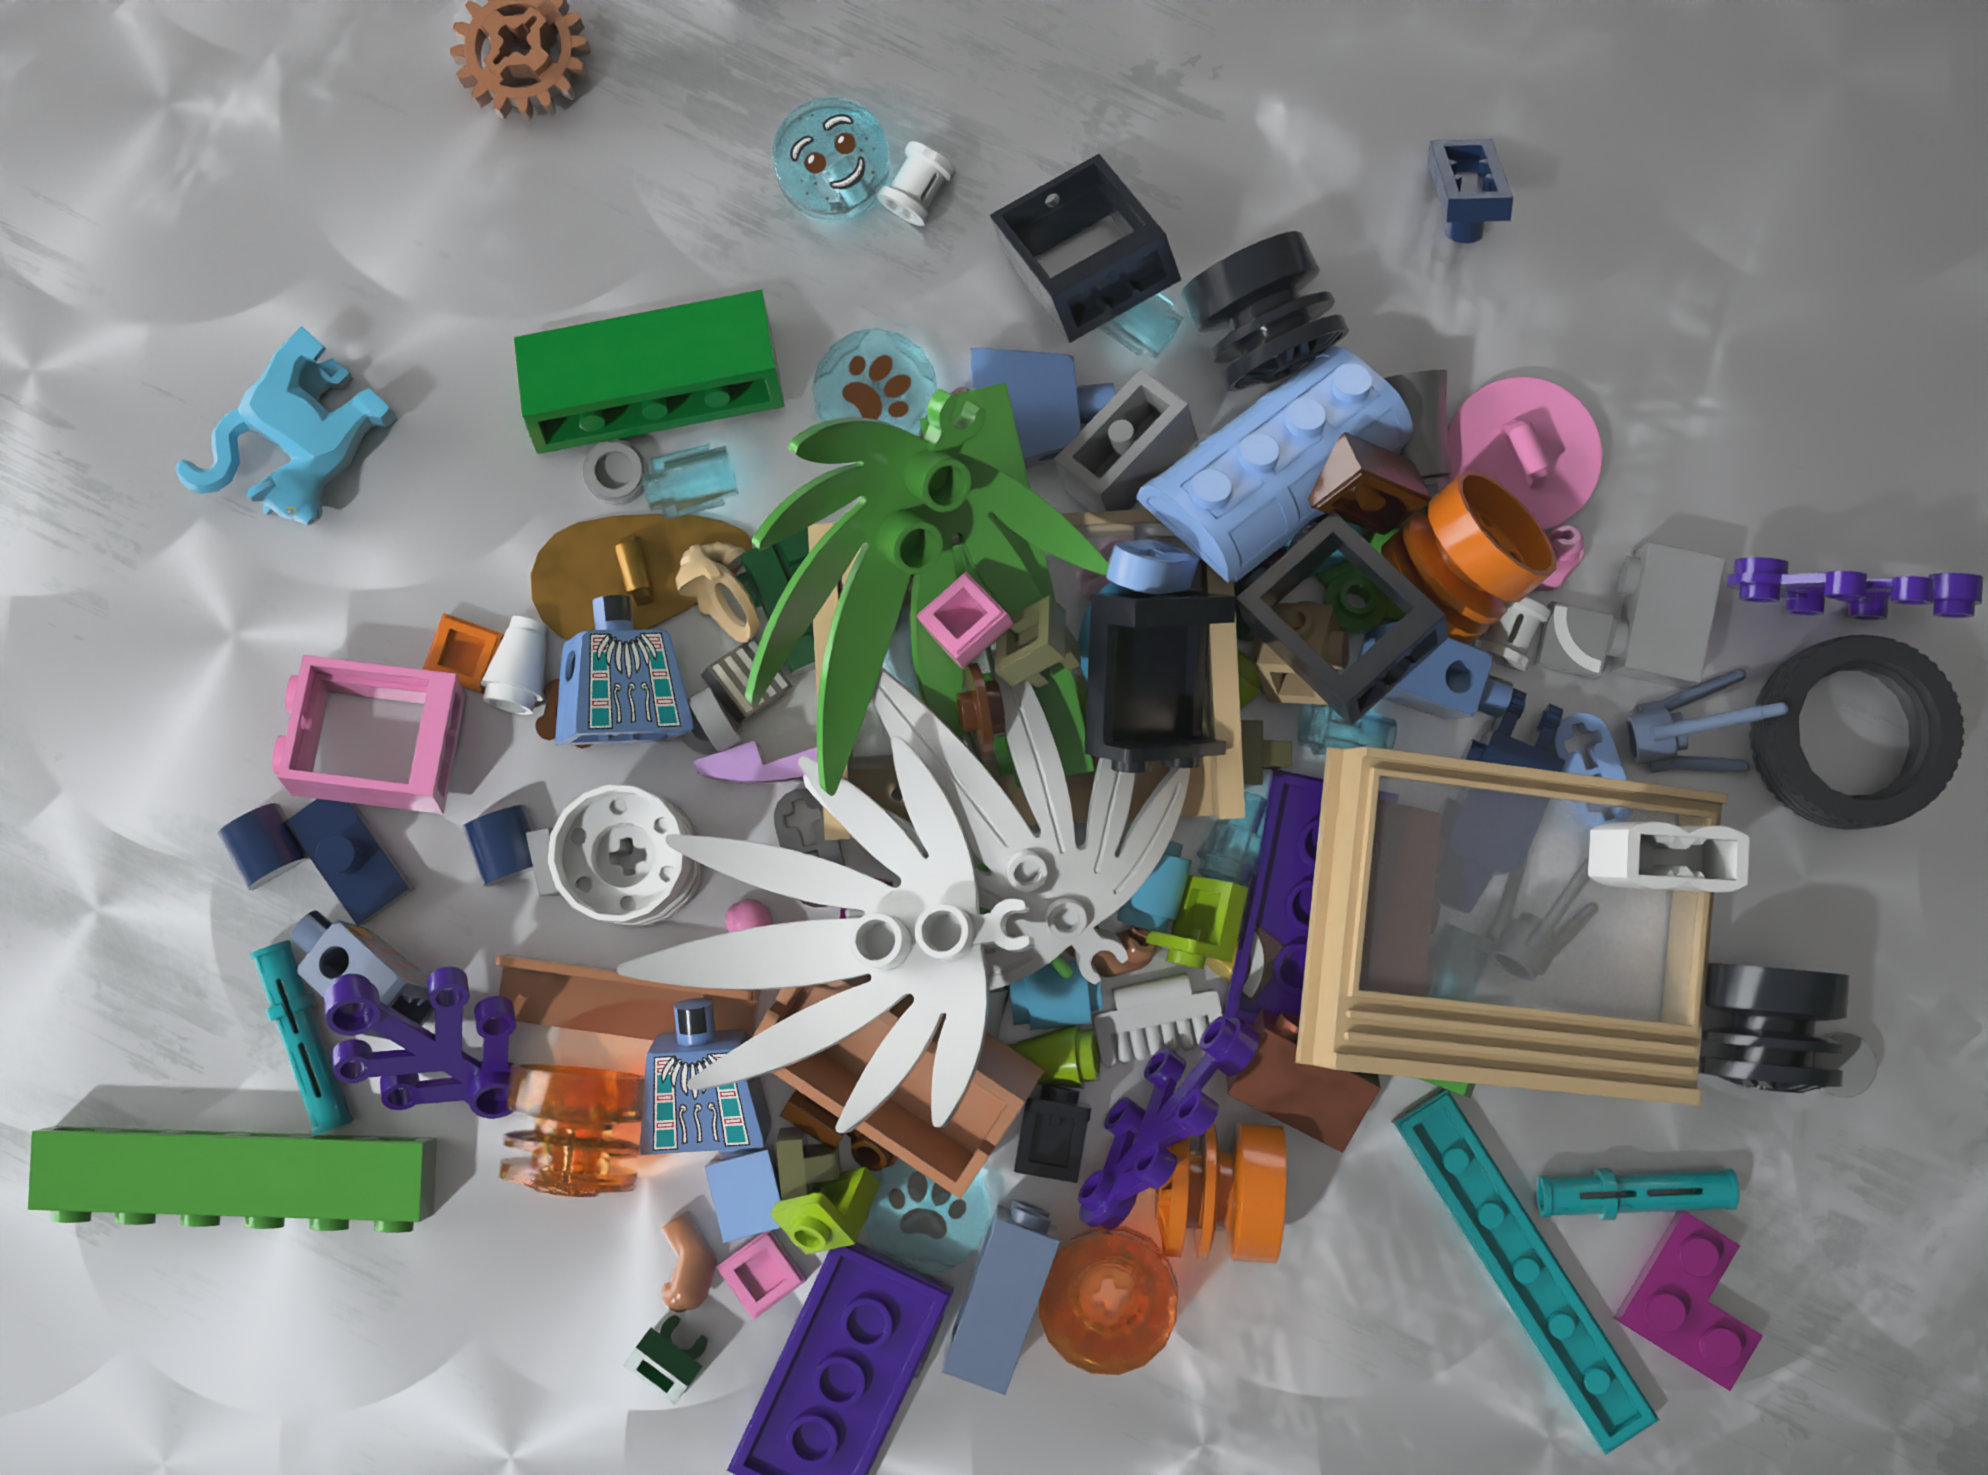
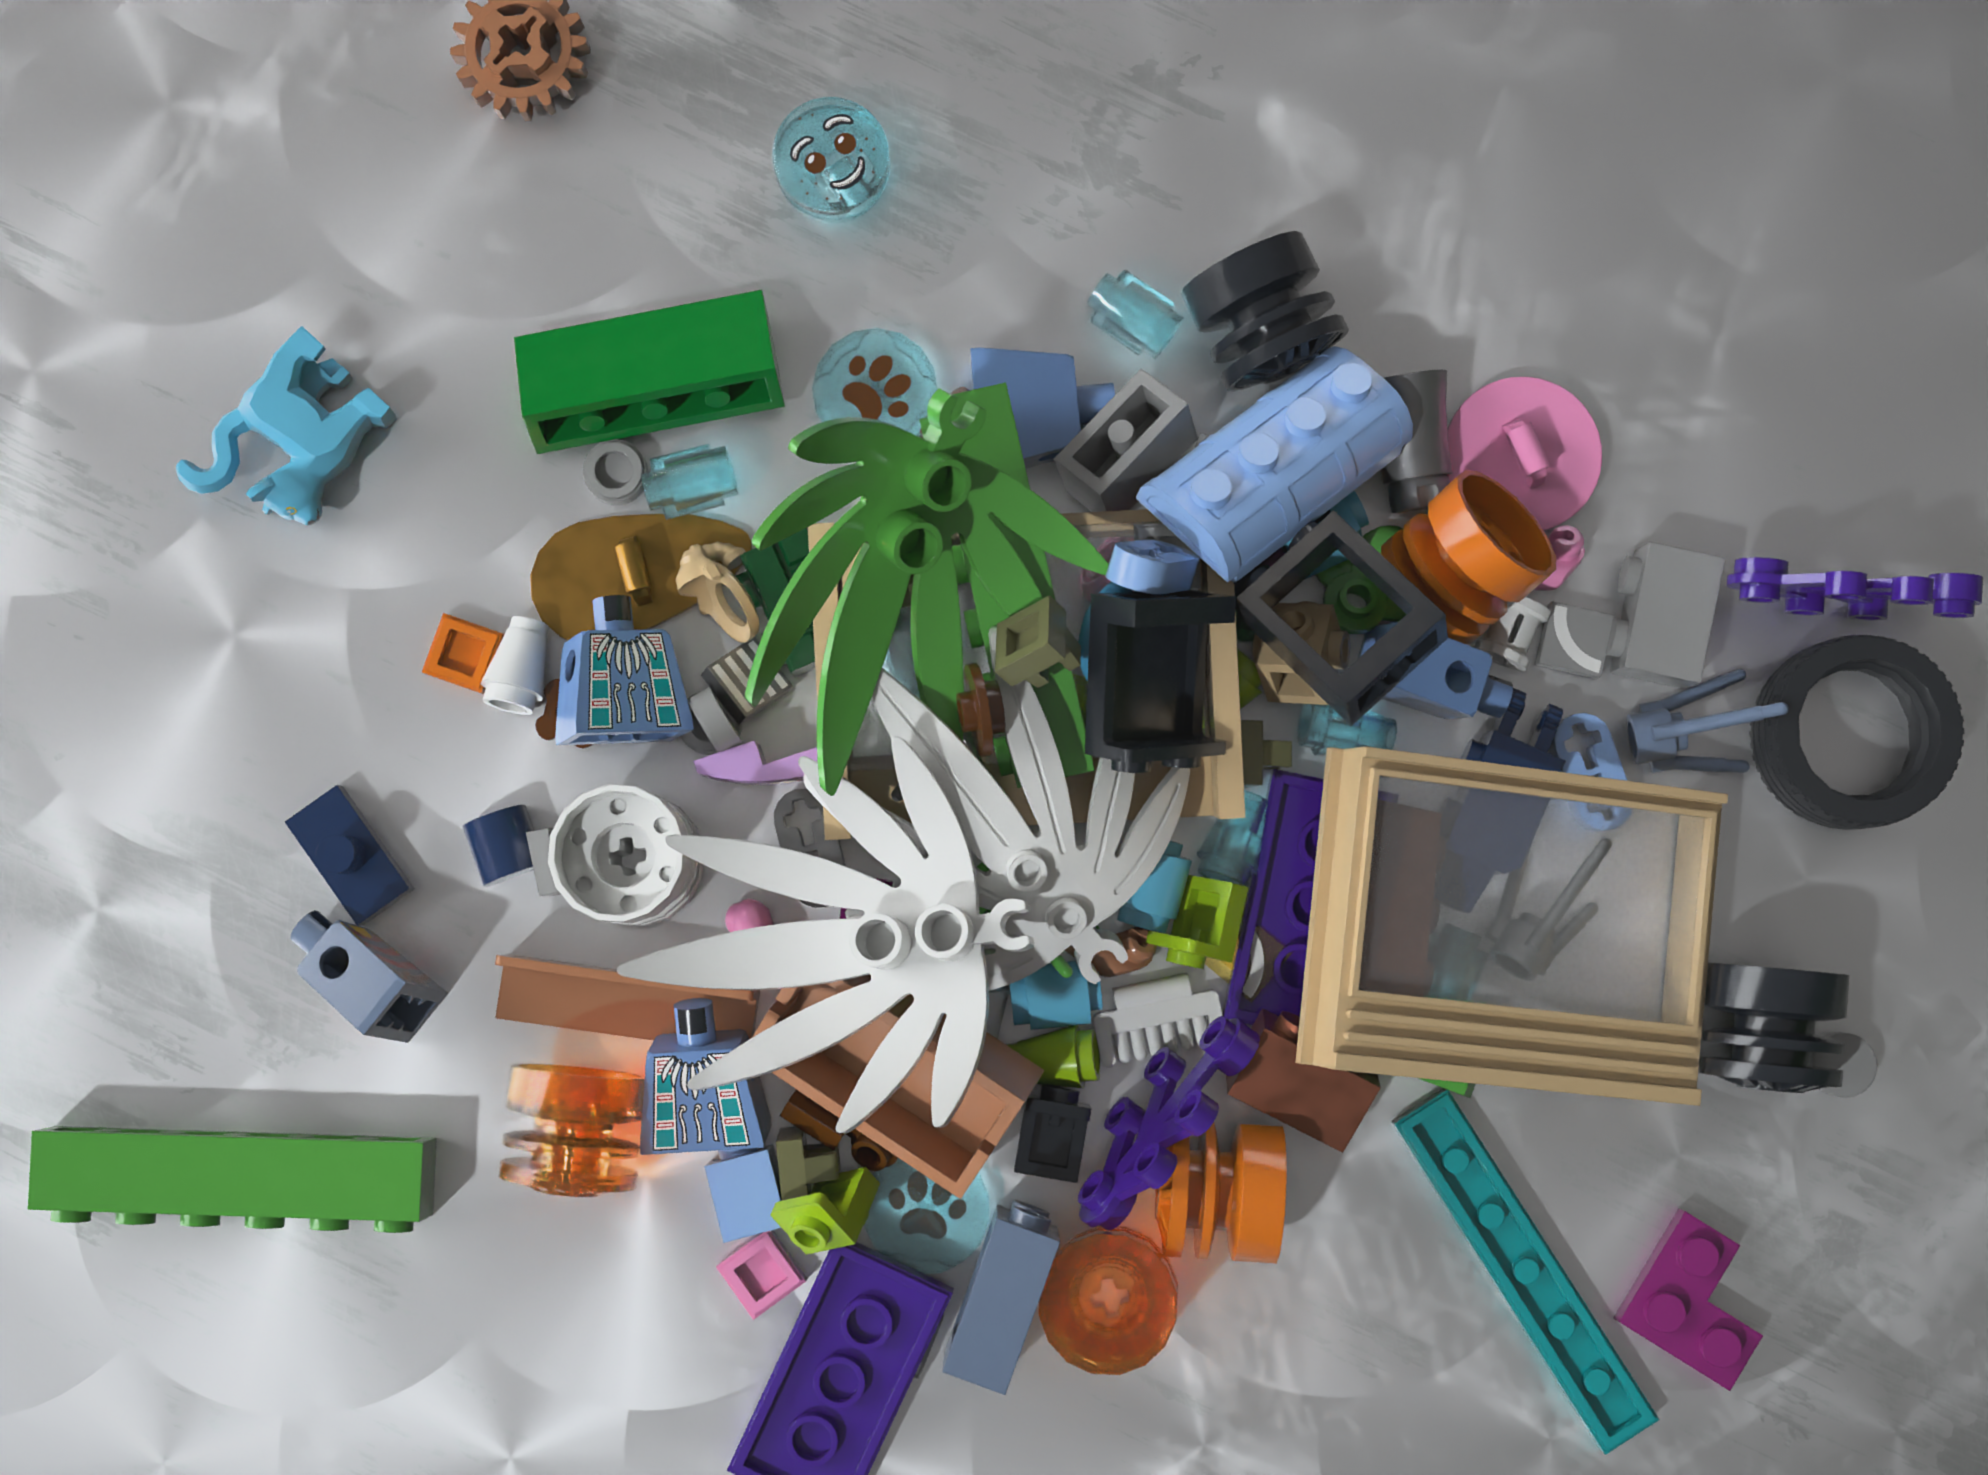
(261, 845): dark blue brick -> none
(278, 965): teal pin -> none
(355, 1008): dark purple plant -> none
(435, 746): bright pink window -> none
(663, 1363): dark green tile -> none
(693, 1267): nougat arm -> none
(916, 183): white bush -> none
(964, 620): bright pink brick -> none
(1105, 281): black window -> none
(1368, 485): reddish brown slope -> none
(1469, 186): dark blue tile -> none
(1669, 856): white brick -> none
(1710, 1191): teal pin -> none

